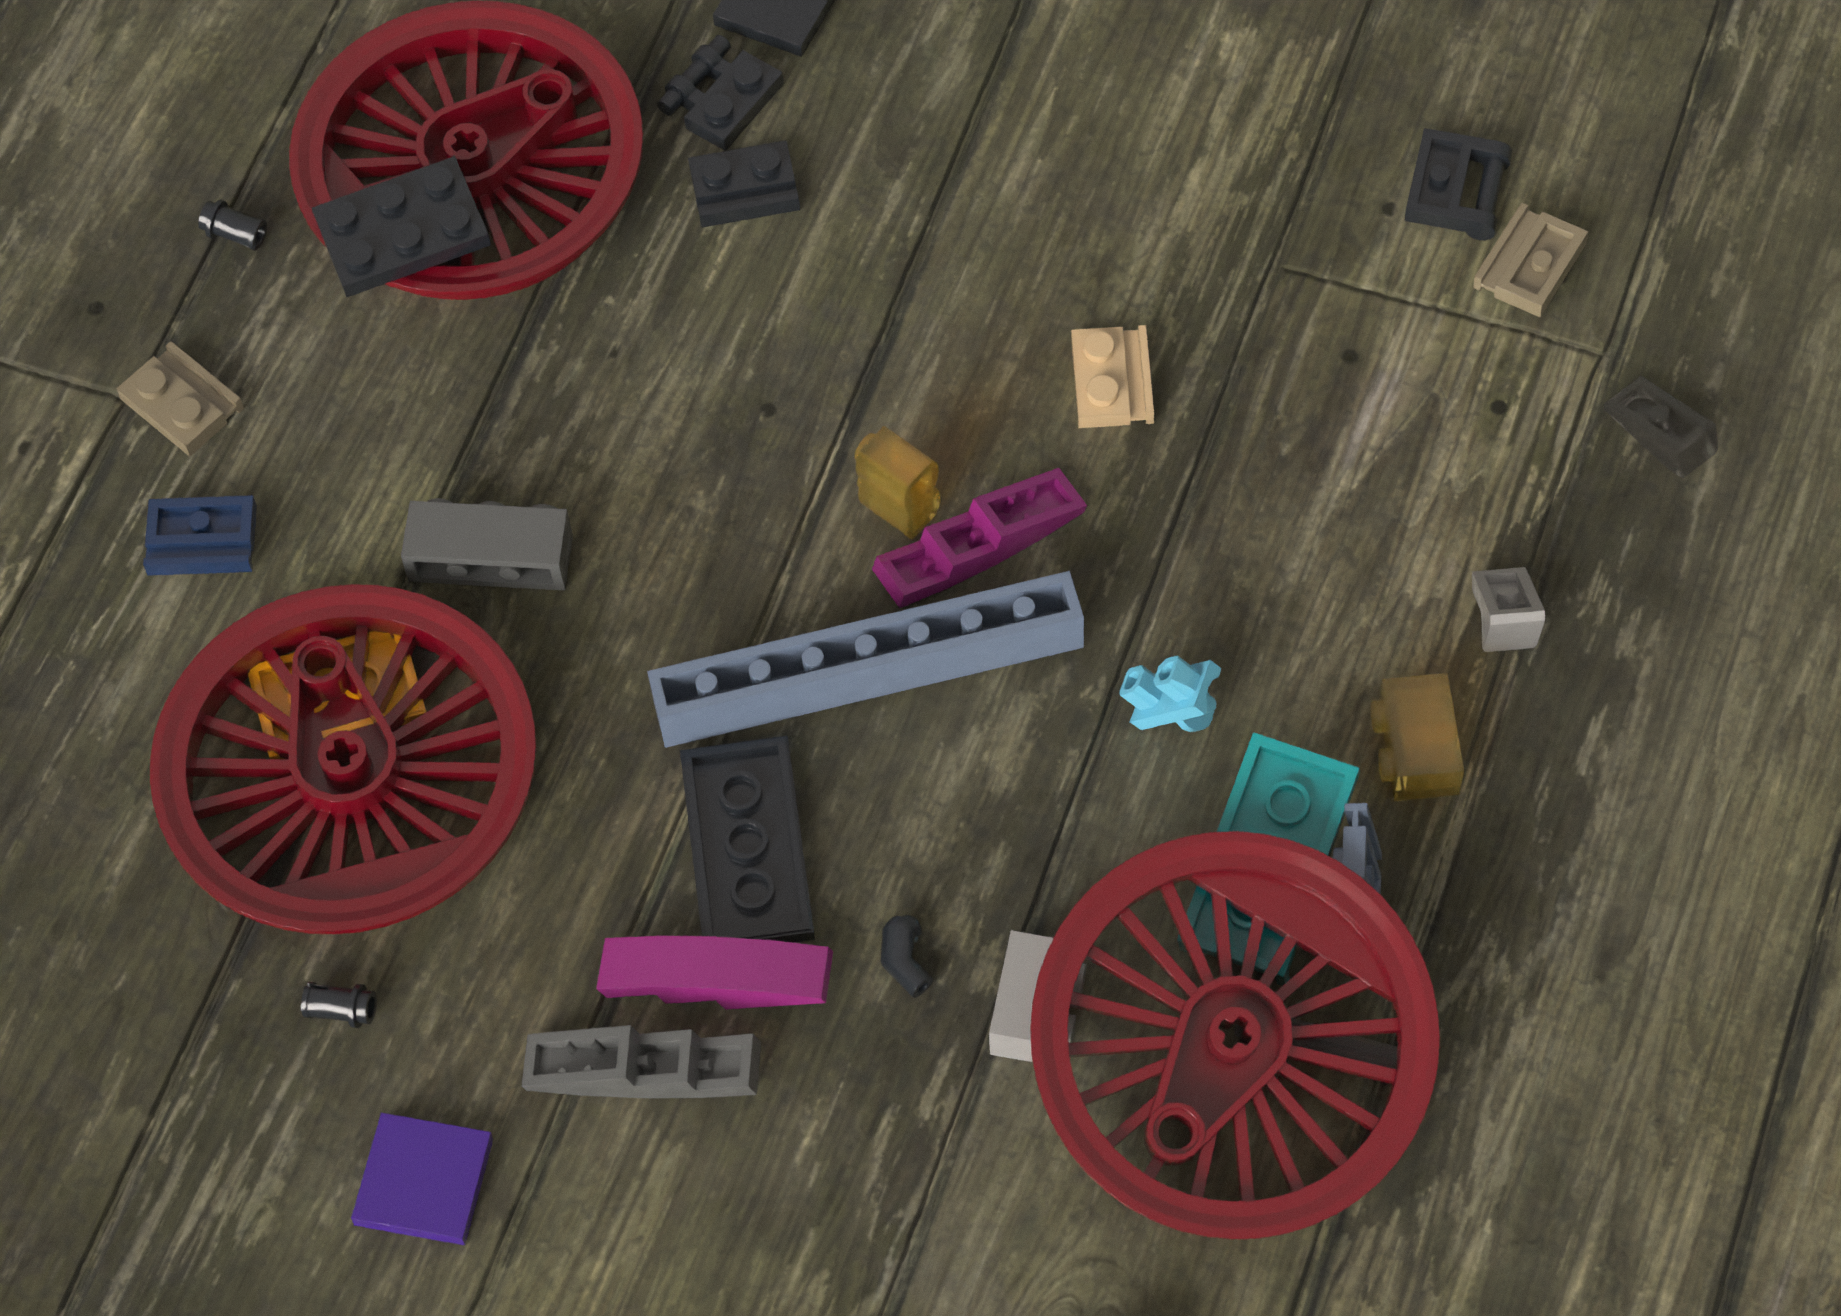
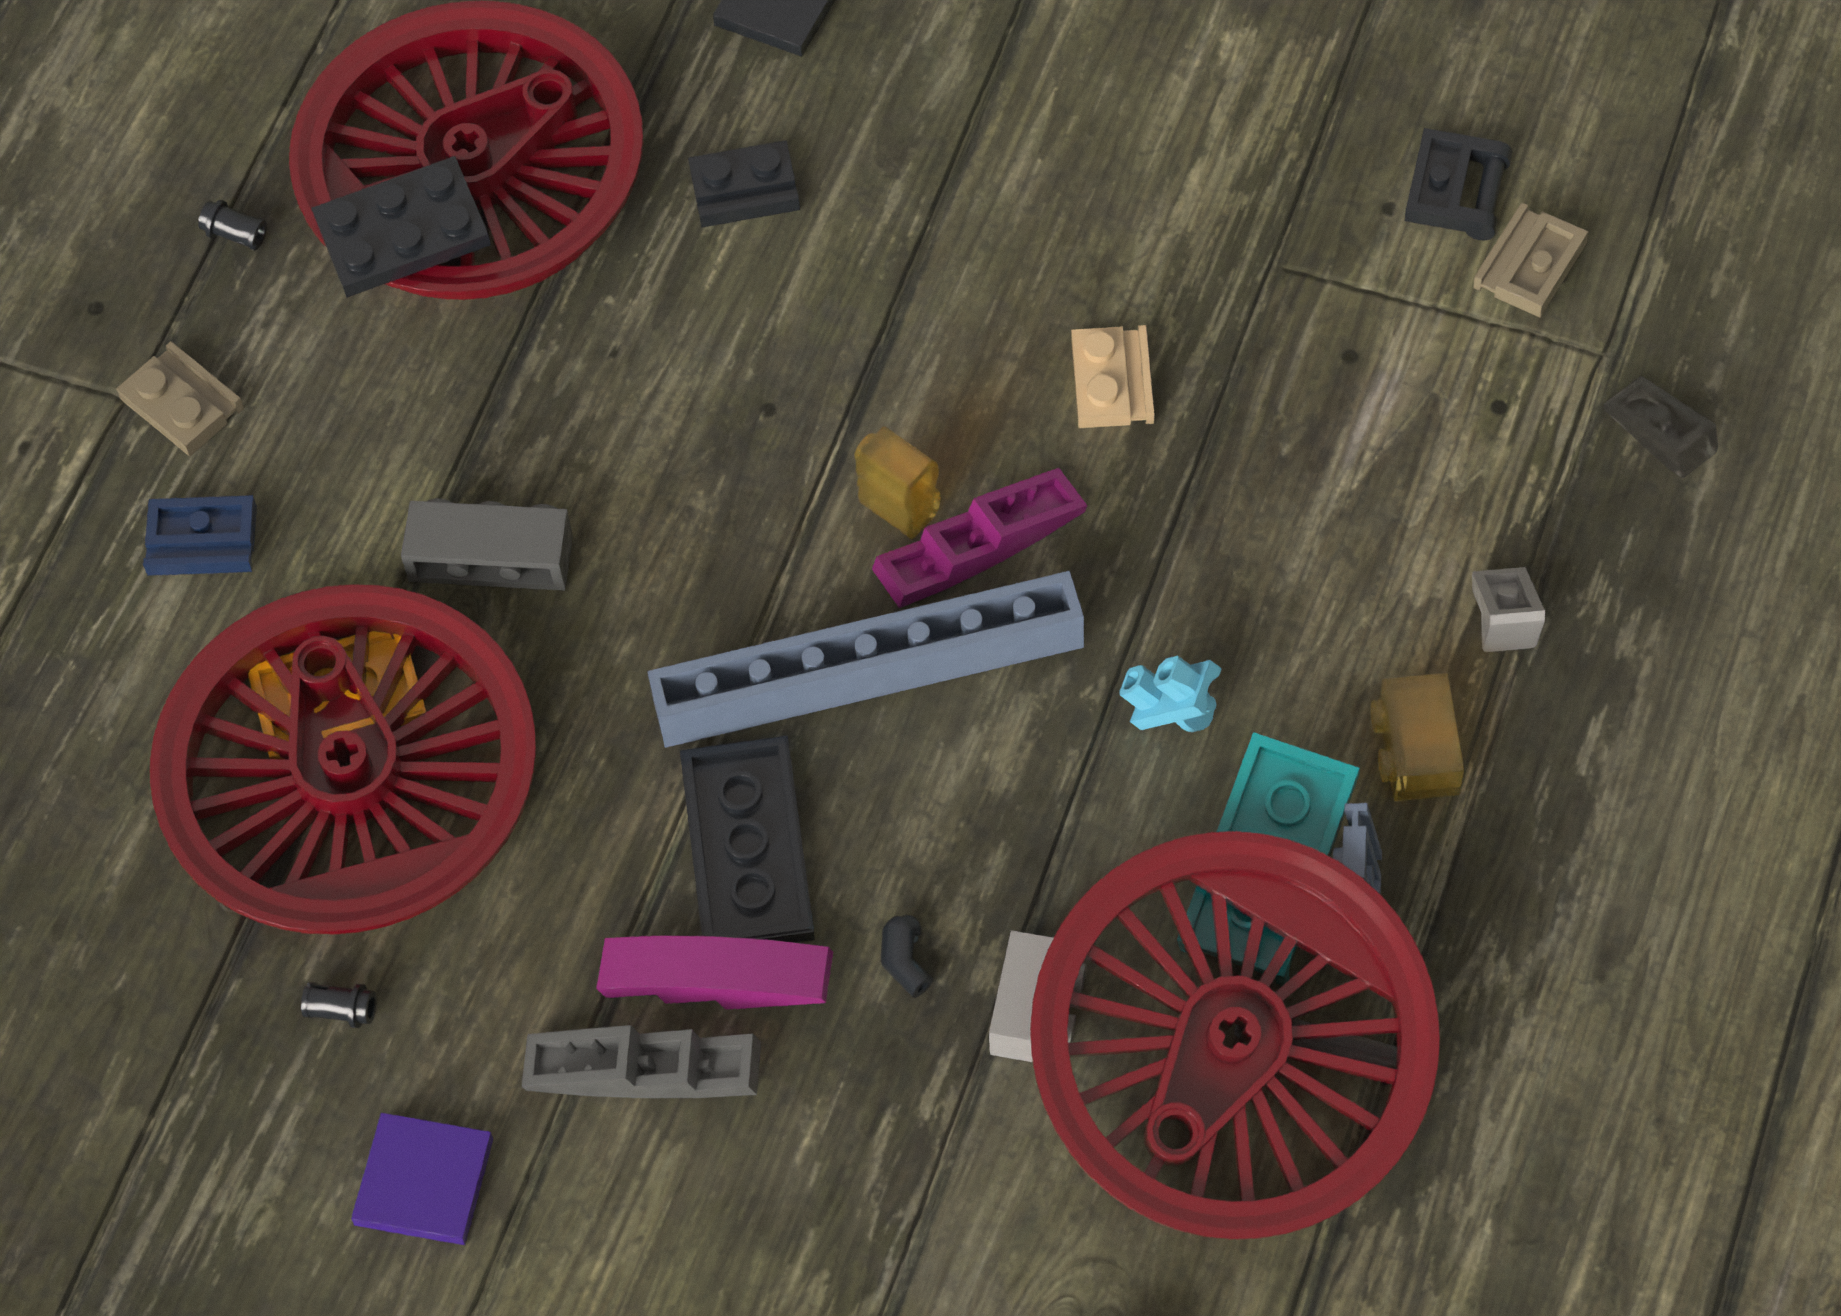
(732, 100): black plate -> none

